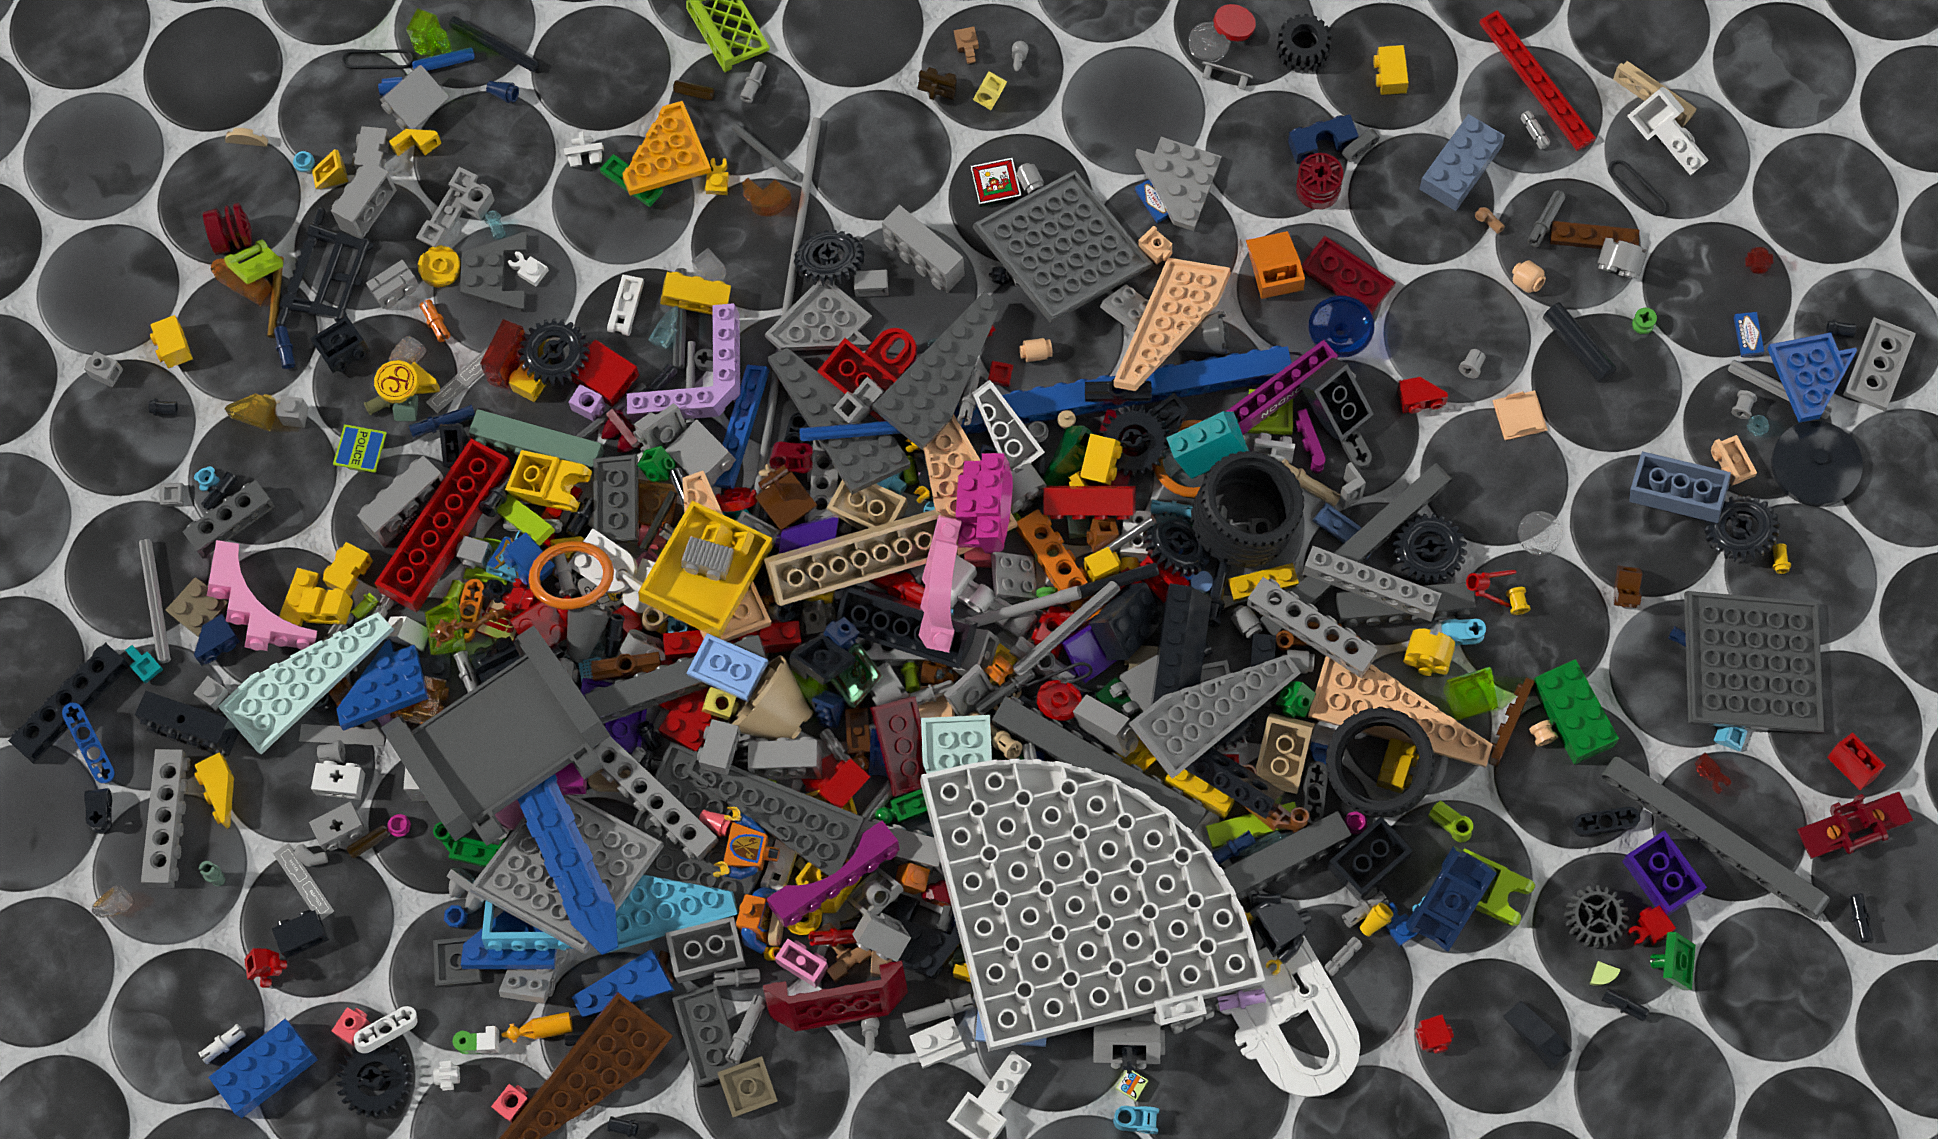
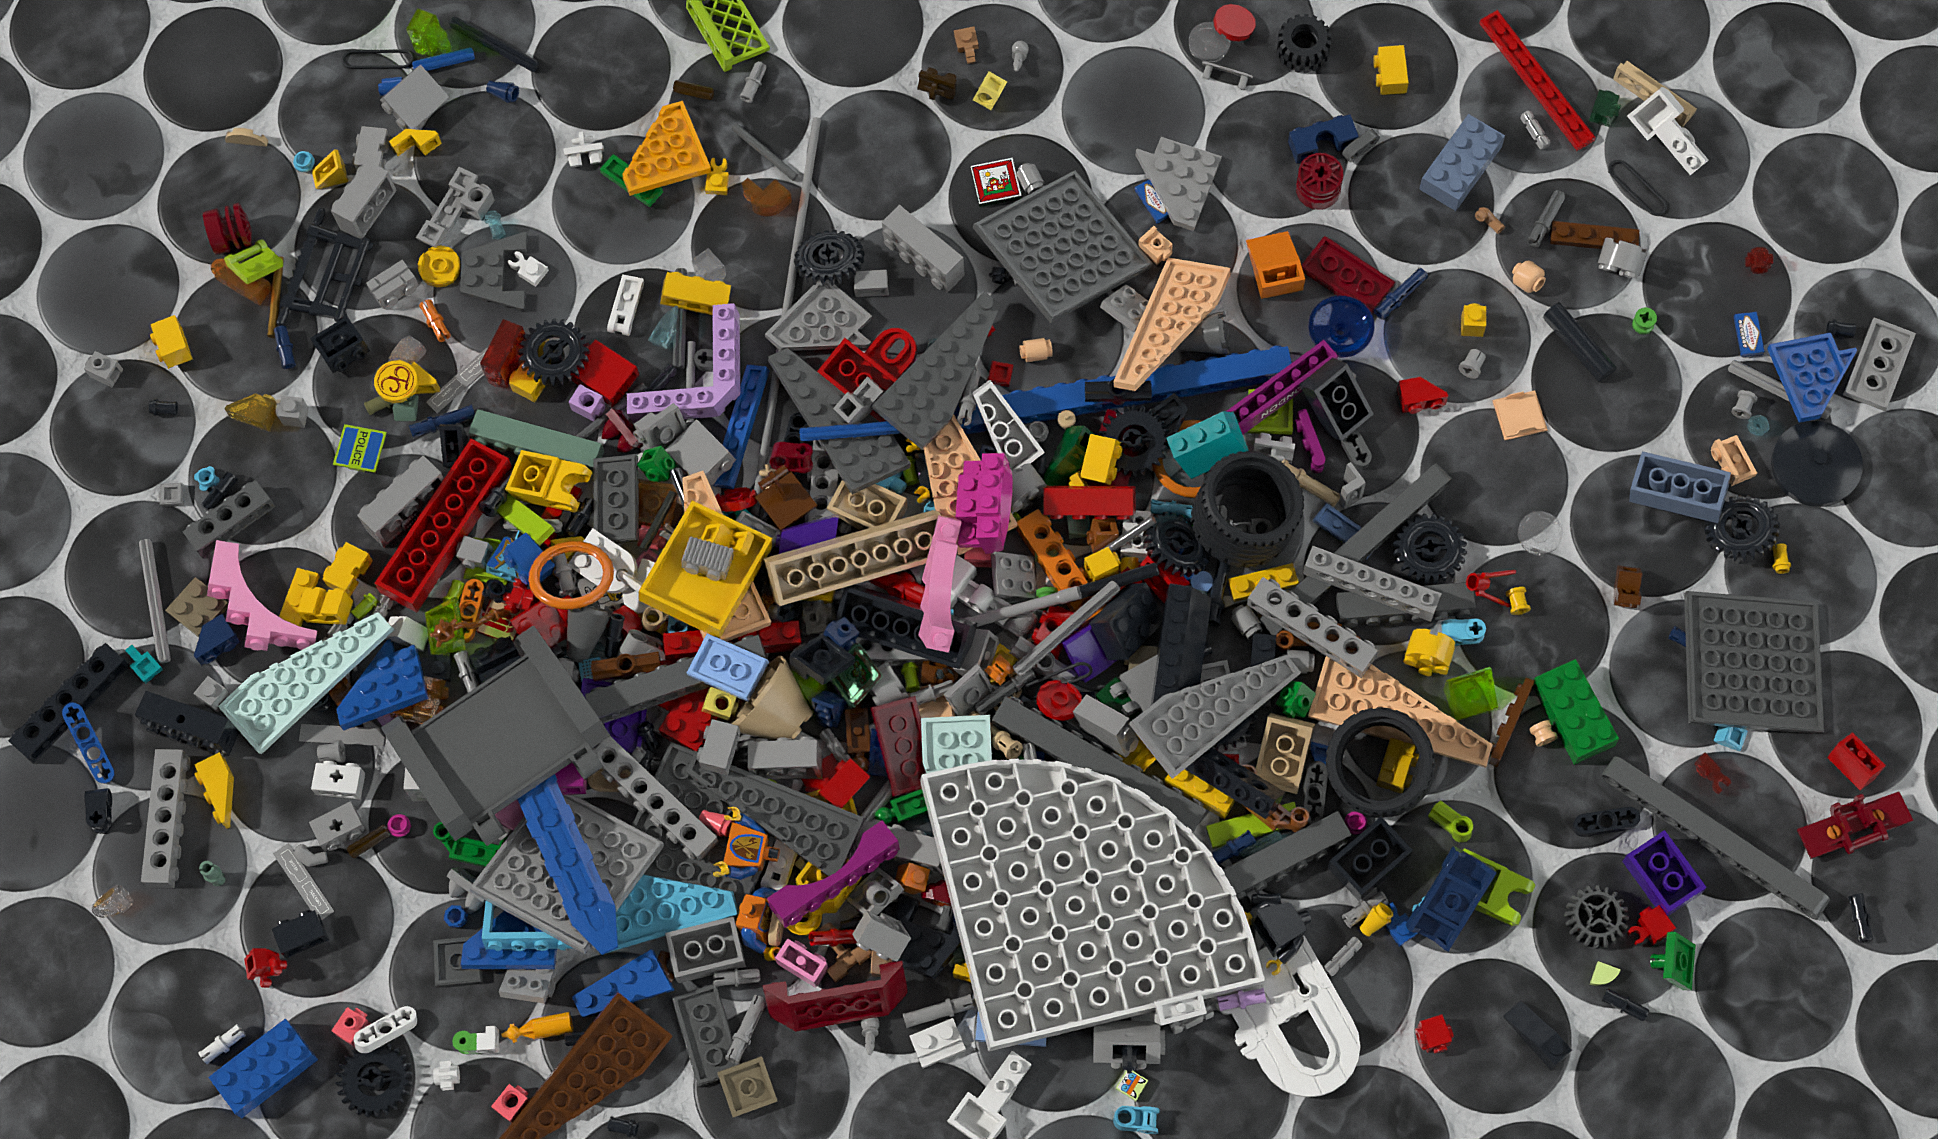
(1394, 299): none -> dark blue pin
(1473, 320): none -> yellow brick
(1605, 108): none -> clear green brick

